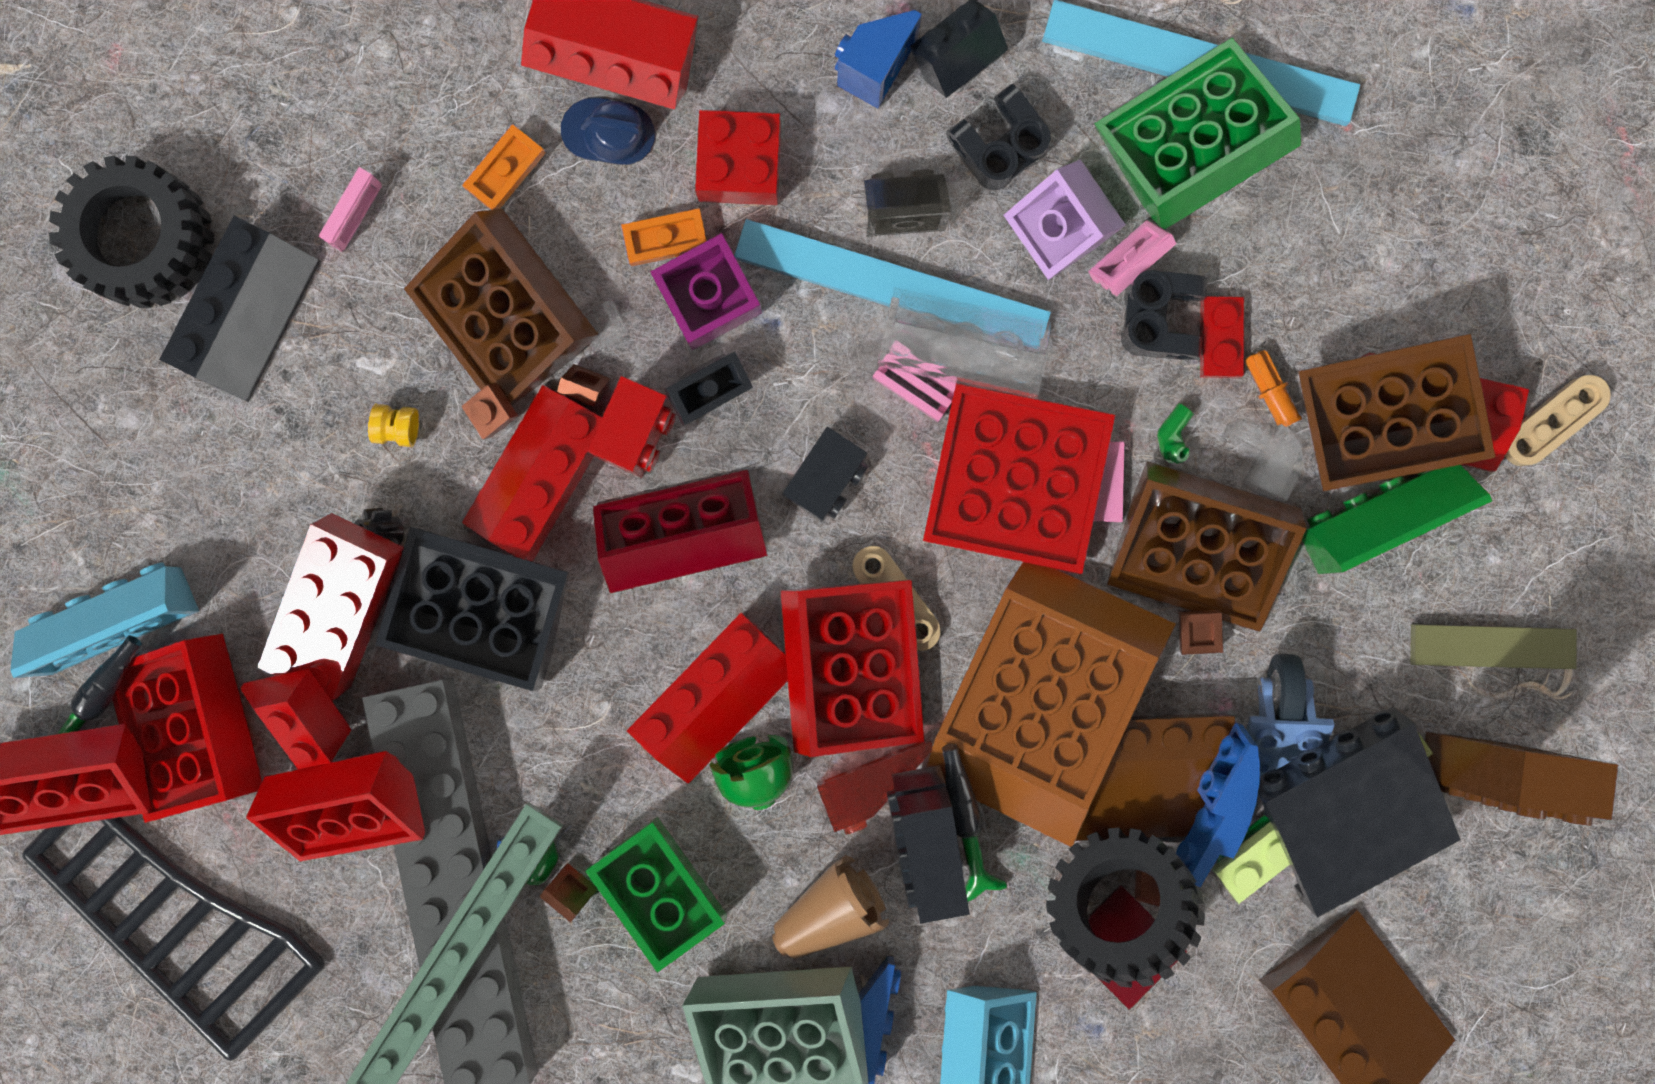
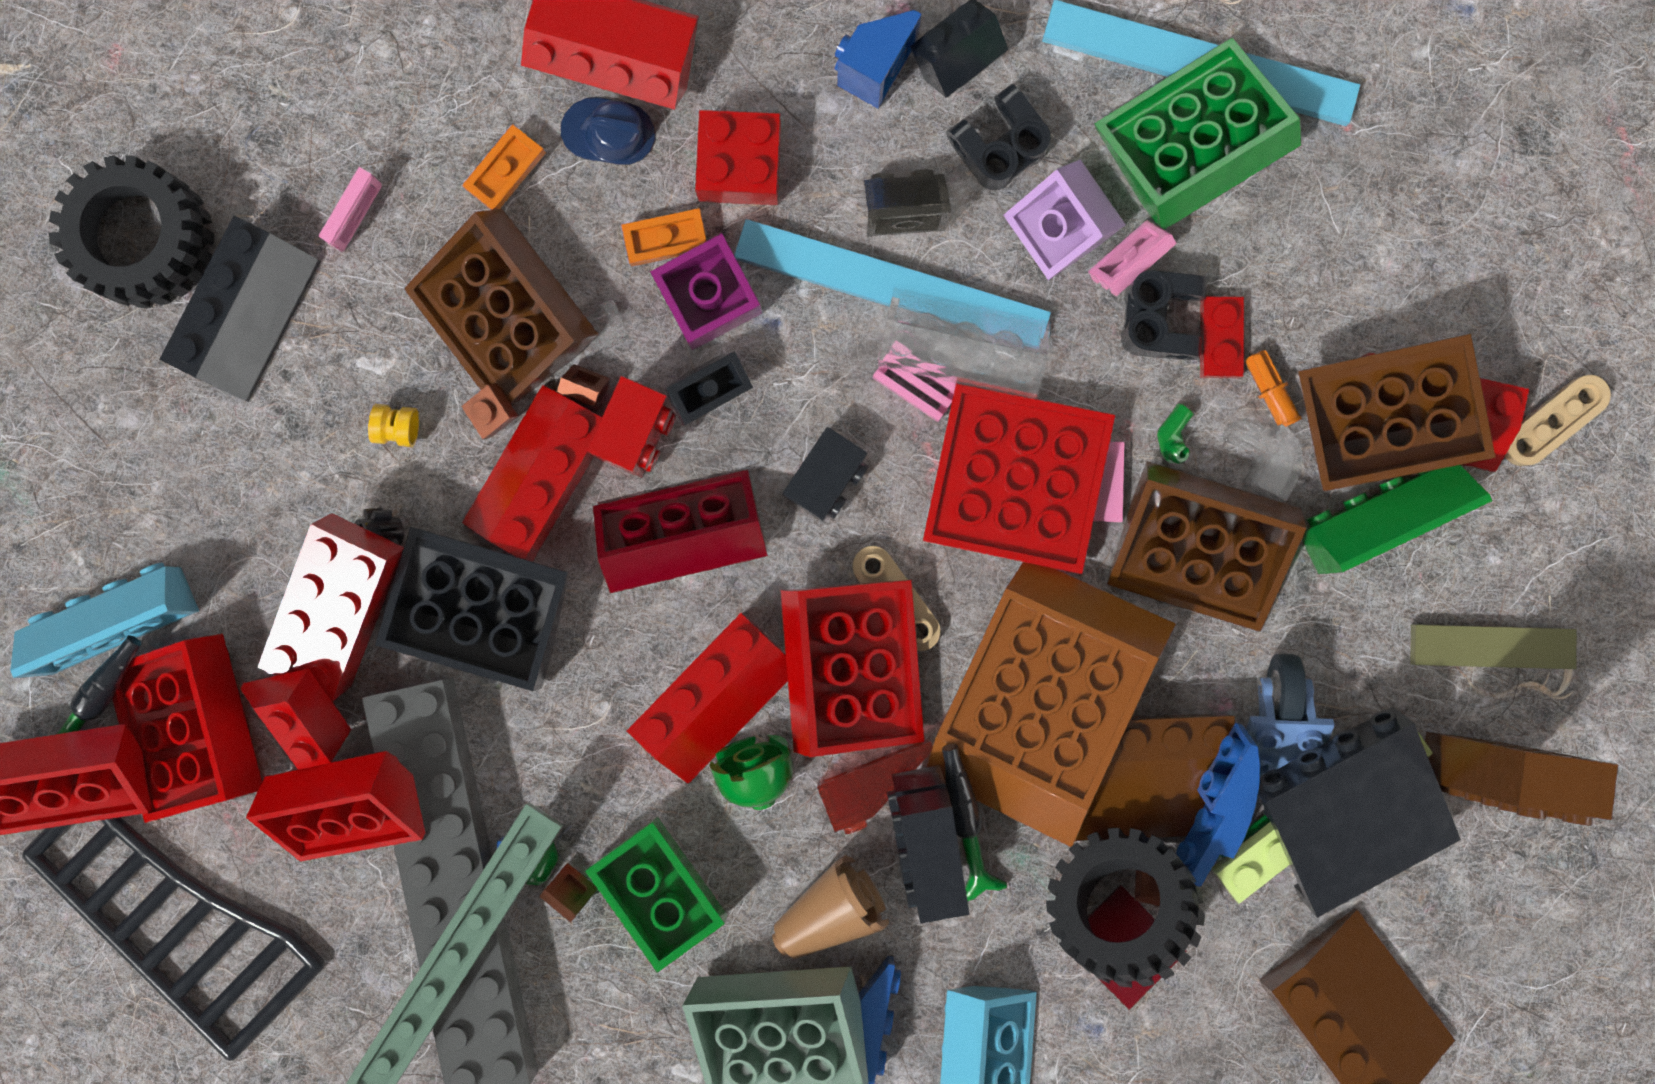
(1200, 632): copper plate -> none

